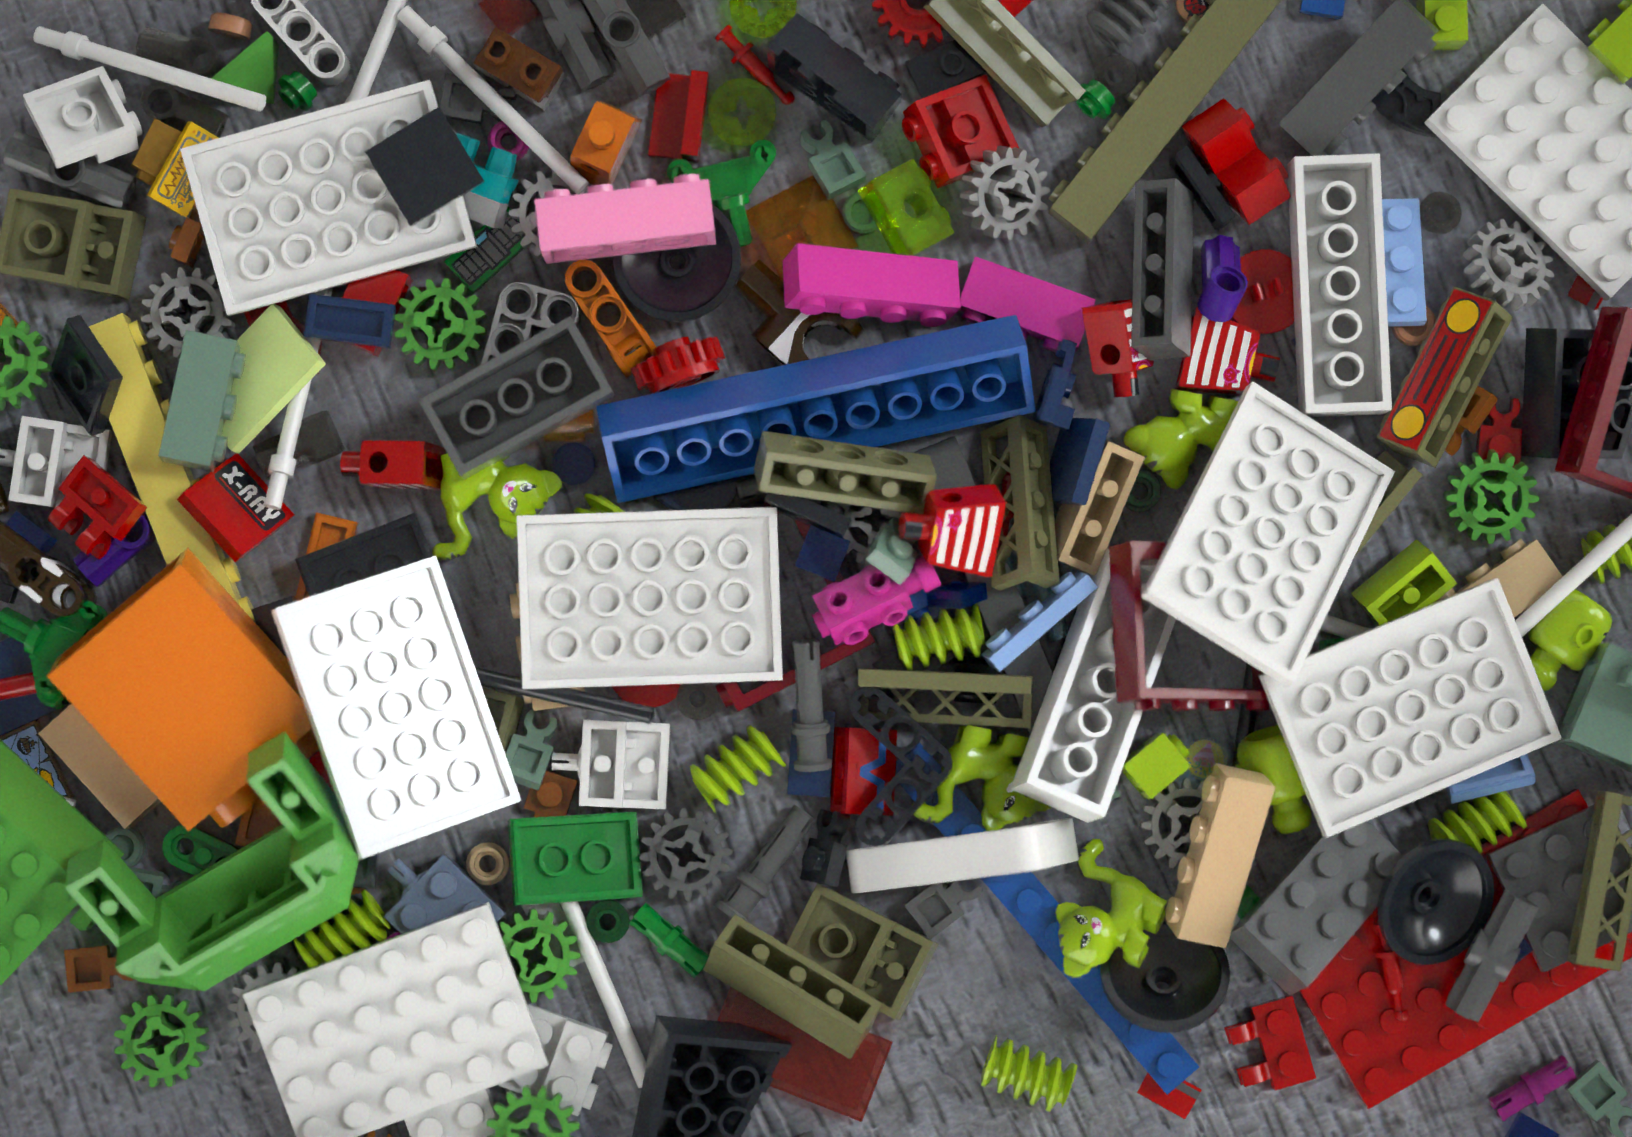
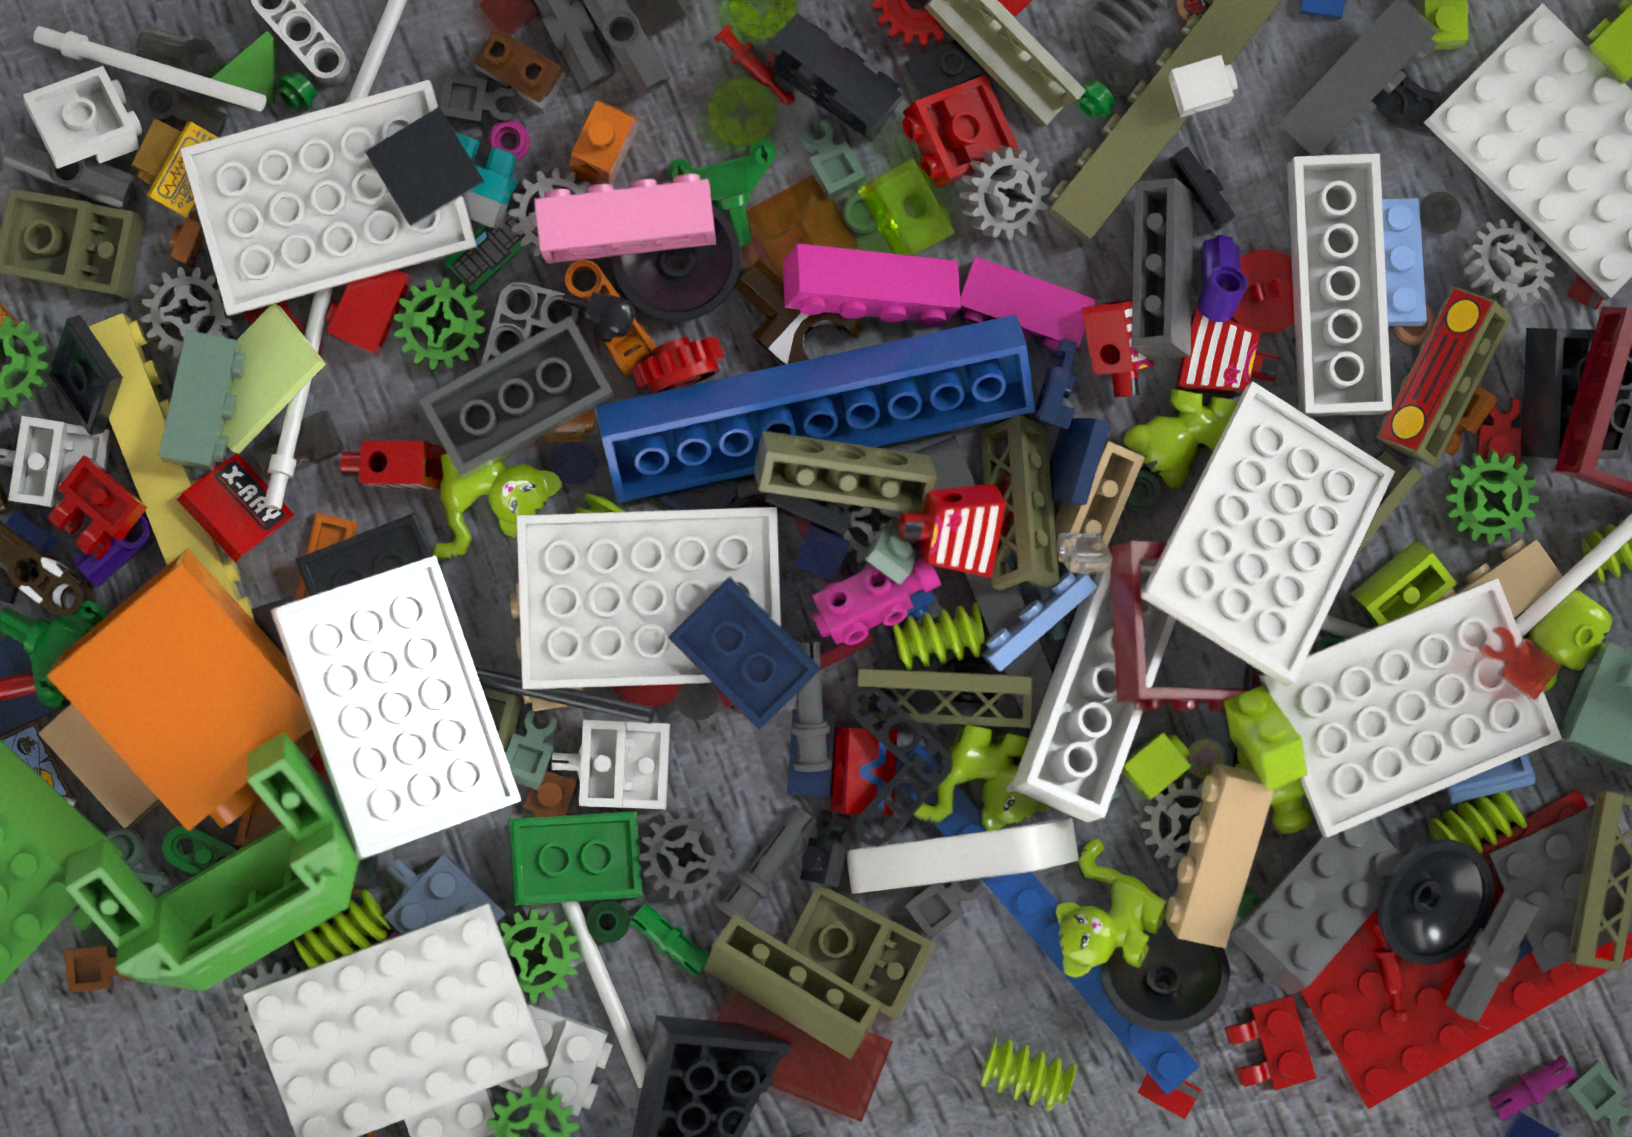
(164, 1059): bright green gear -> none
(230, 26): nougat tile -> none
(349, 321): dark blue tile -> none
(436, 44): white bar -> none
(474, 868): tan plate -> none
(608, 314): none -> black piece
(679, 117): red panel -> none
(735, 767): lime piece -> none
(744, 652): none -> dark blue tile
(957, 594): clear blue tile -> none
(1084, 552): none -> clear plate
(1202, 85): none -> white brick
(1226, 146): red brick -> none
(1265, 738): none -> lime brick
(1524, 665): none -> clear red plate

